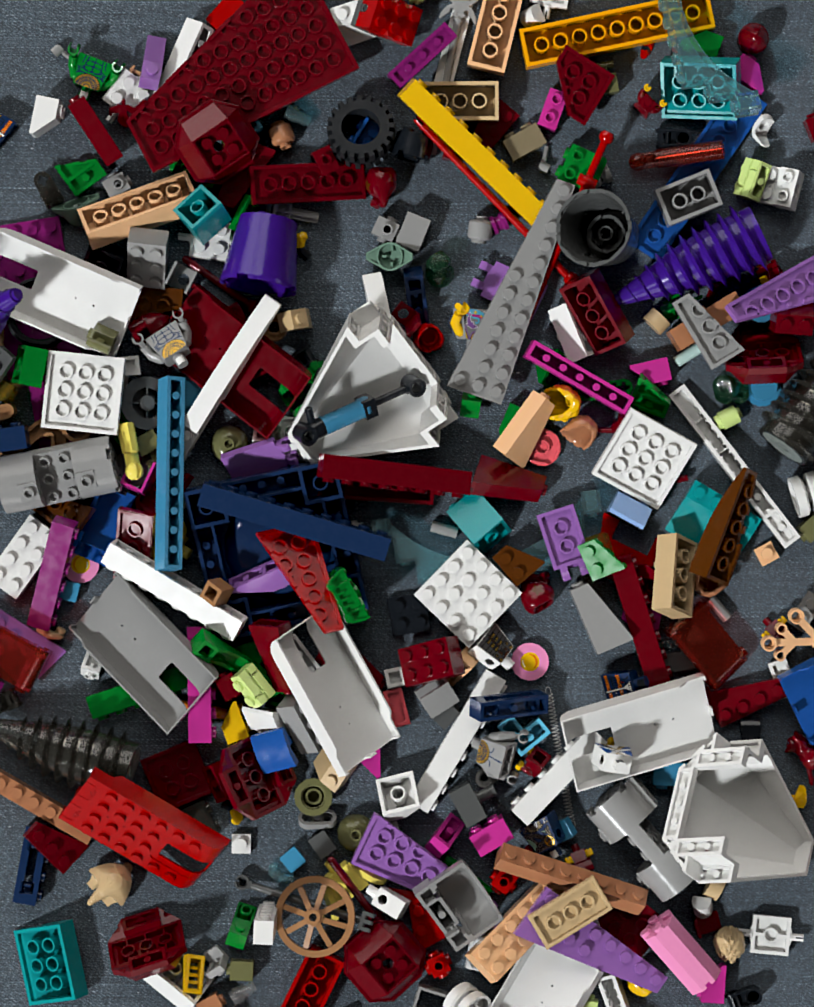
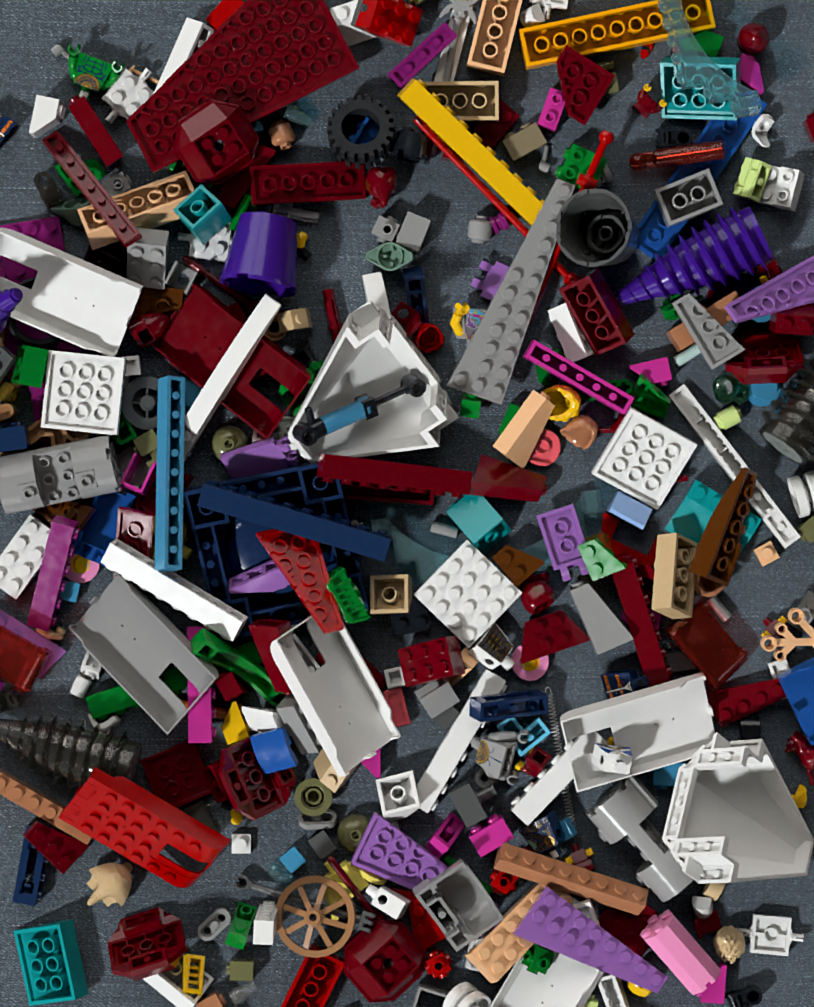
(80, 686): none -> white brick
(91, 189): none -> dark red tile
(102, 338): olive brick -> none
(113, 721): none -> white hair
(122, 110): dark red piece -> none
(130, 449): light yellow piece -> none
(152, 63): medium lavender slope -> none
(168, 344): light grey torso -> none
(214, 924): none -> light grey plate
(217, 592): medium nougat brick -> none
(218, 961): light grey bracket -> none
(252, 685): yellowish green brick -> none
(325, 160): dark red bracket -> none
(332, 313): none -> dark red pin
(390, 594): none -> tan slope
(439, 270): clear green hair -> none
(537, 959): none -> green brick
(549, 635): none -> dark red wing
(569, 912): tan tile -> none
(656, 321): tan piece -> none

